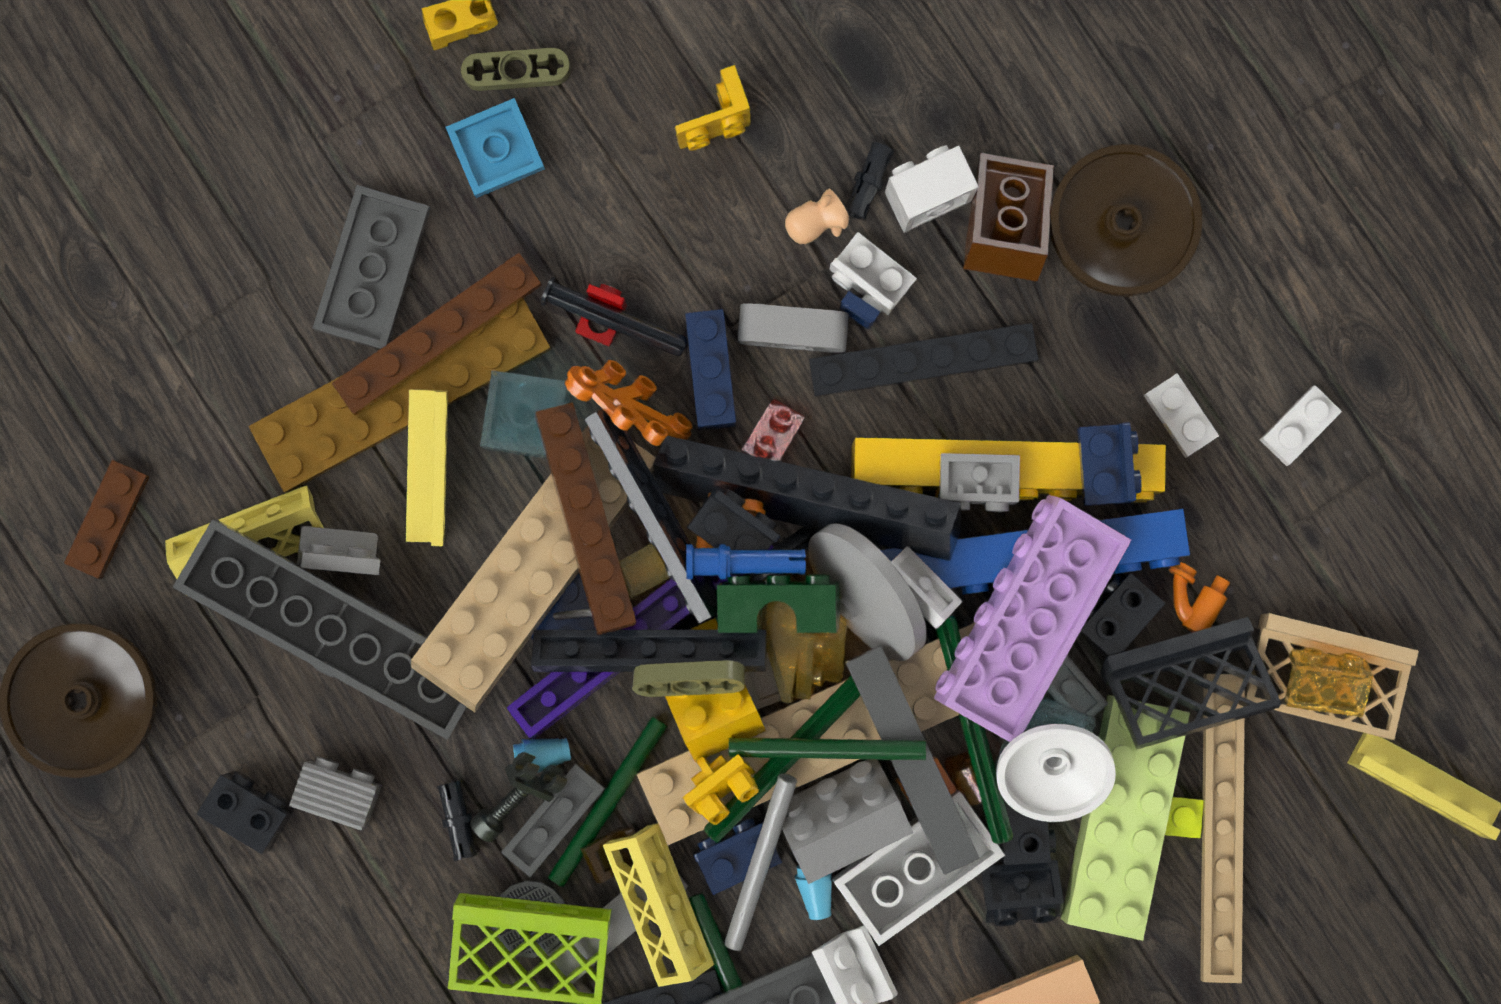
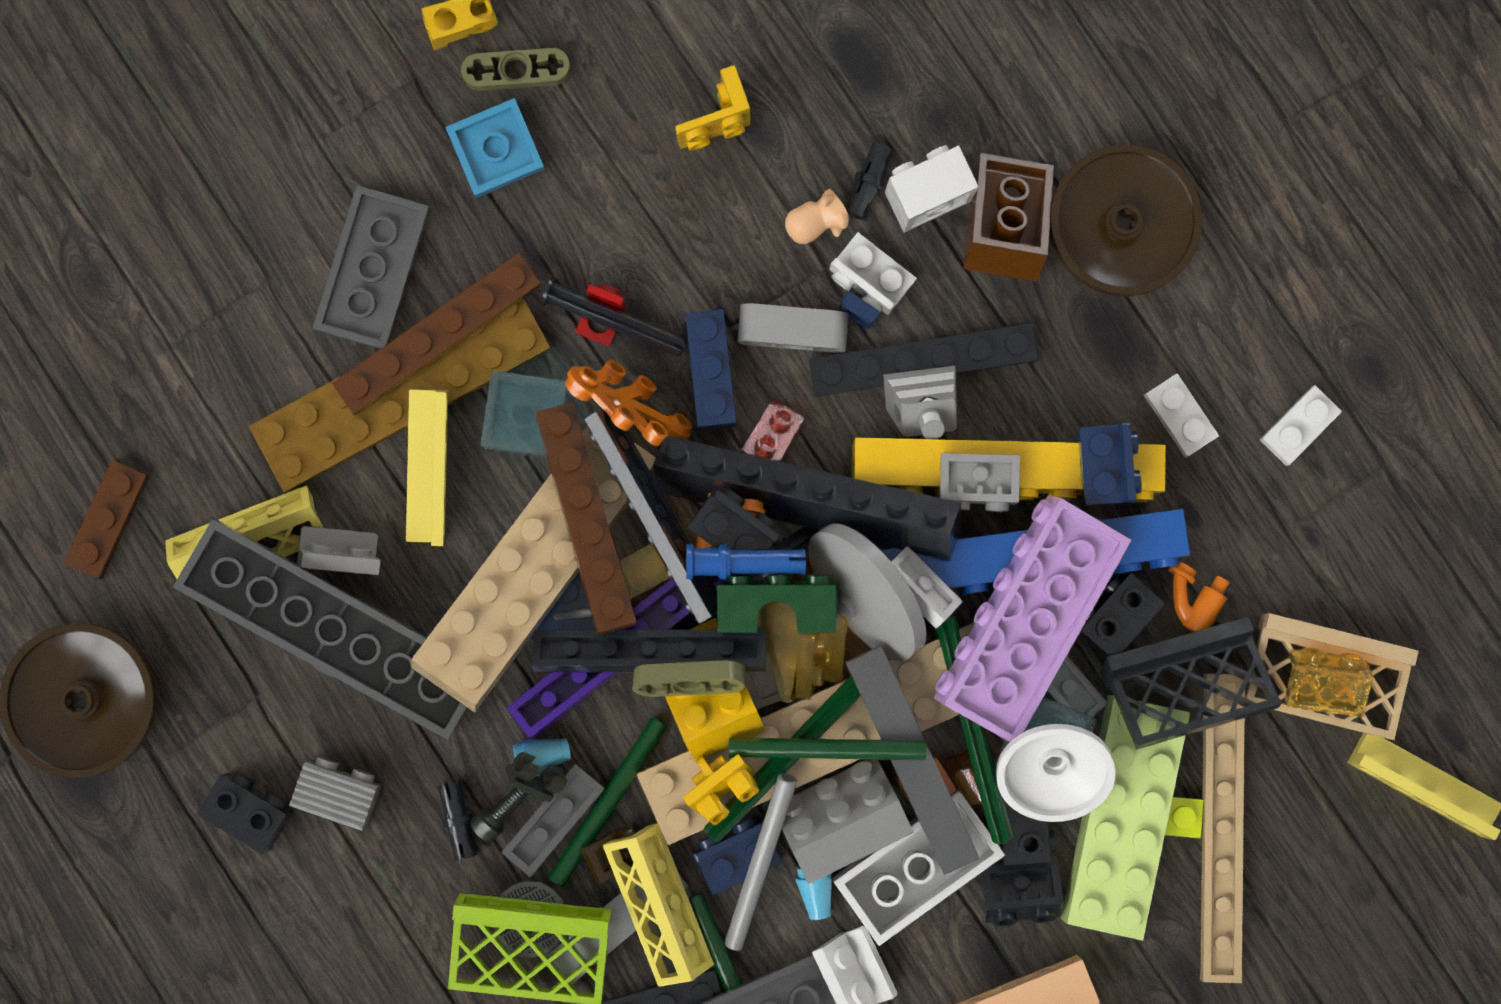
(922, 401): none -> light grey torso

